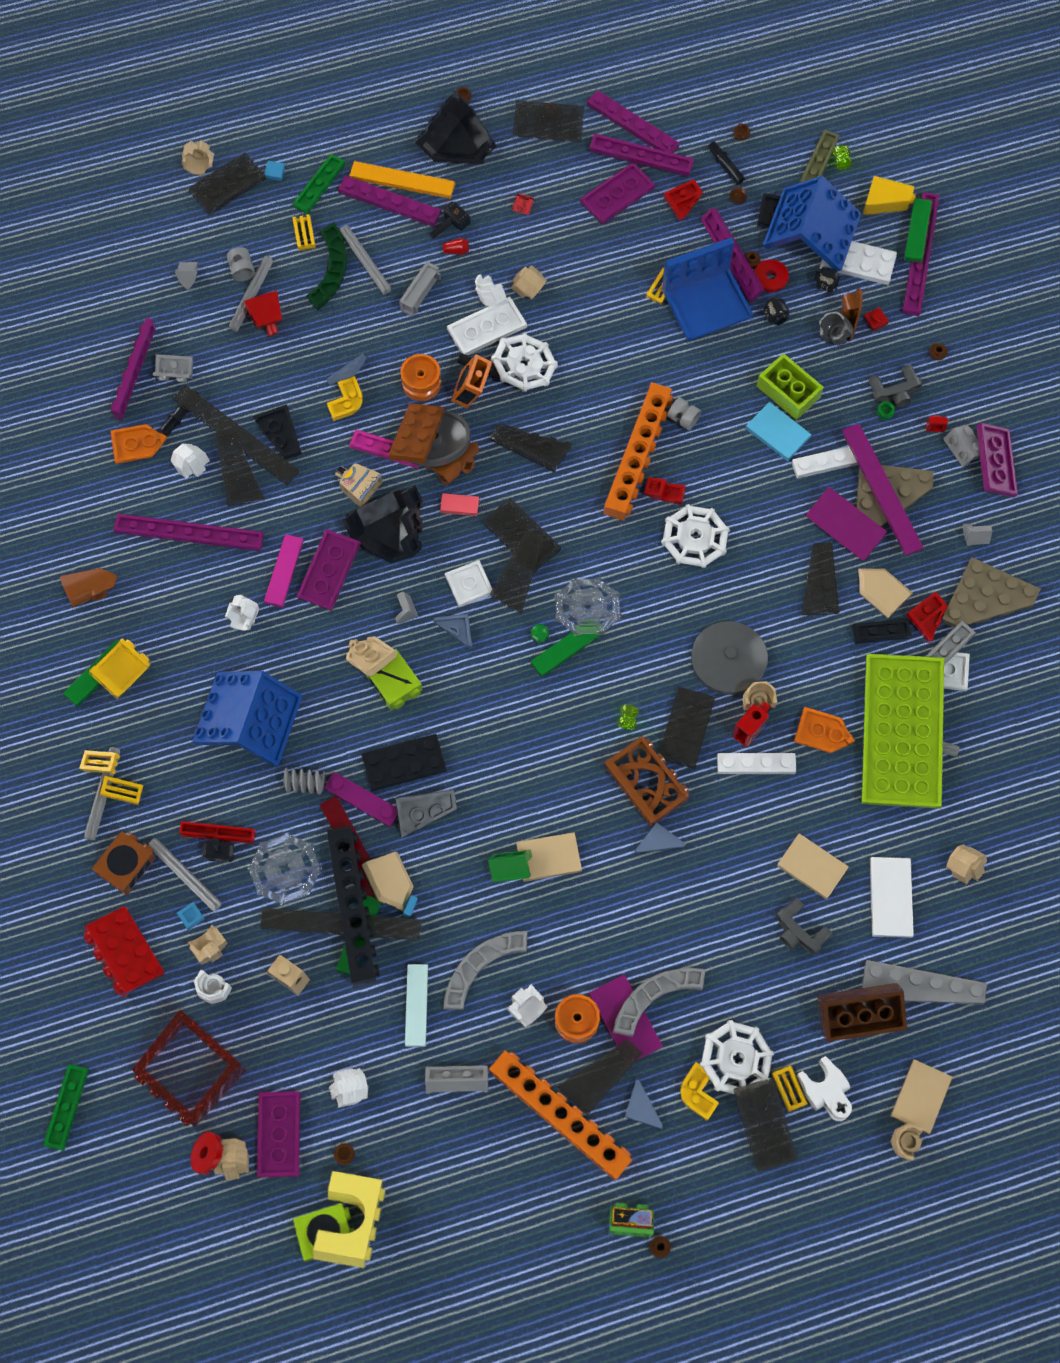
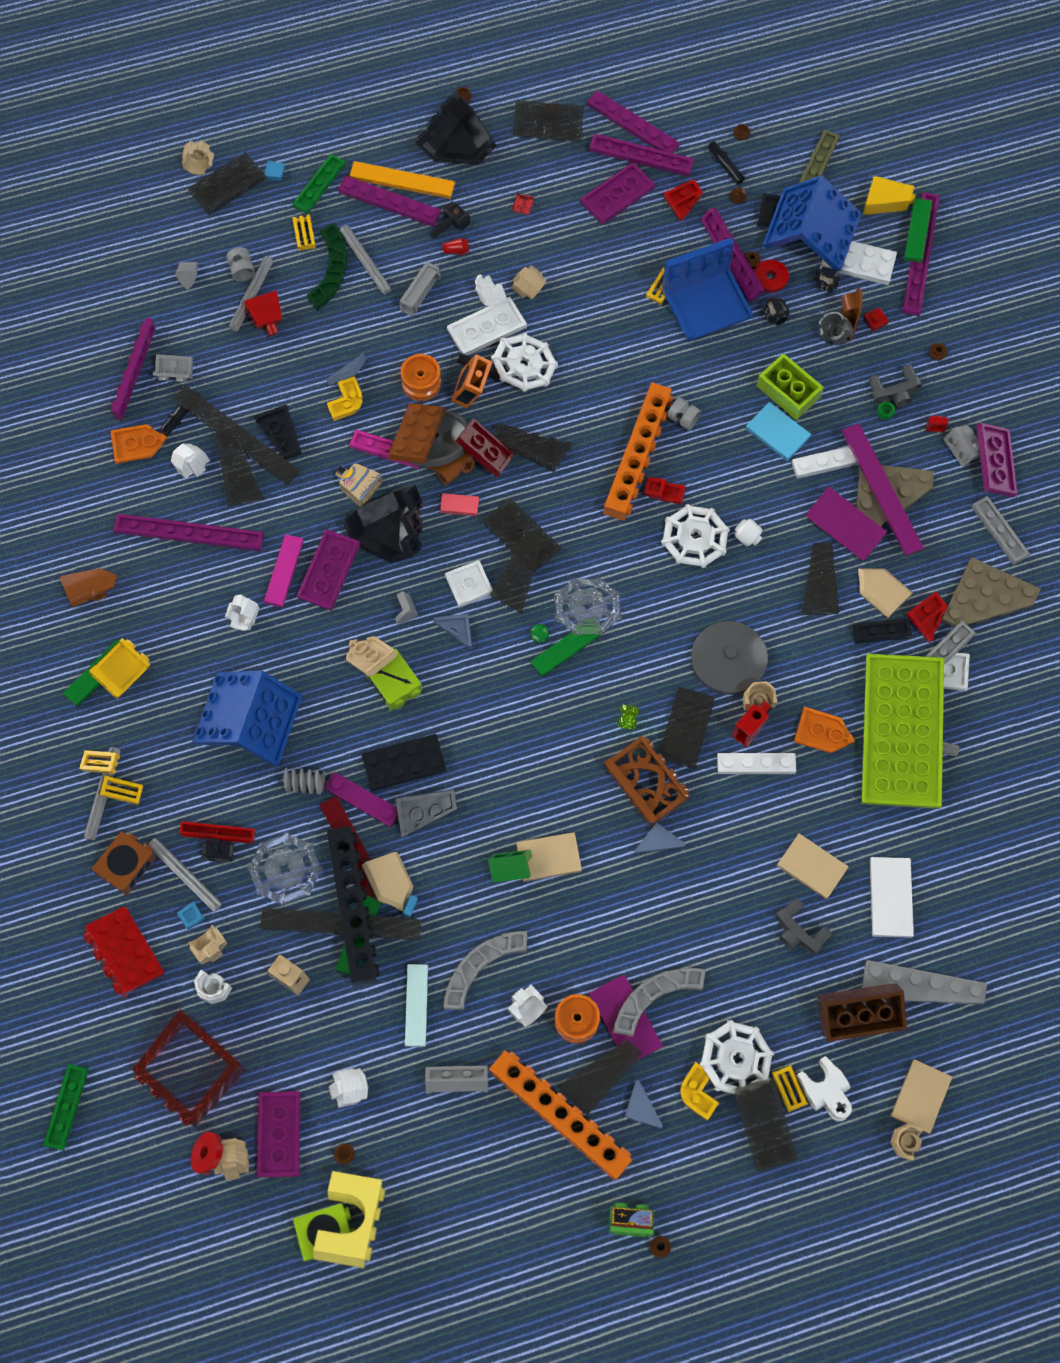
(484, 447): none -> dark red tile
(748, 532): none -> white head
(841, 154): clear neon green wheel -> none
(966, 863): tan hair -> none
(977, 534): light grey tile -> none
(1000, 530): none -> light grey tile

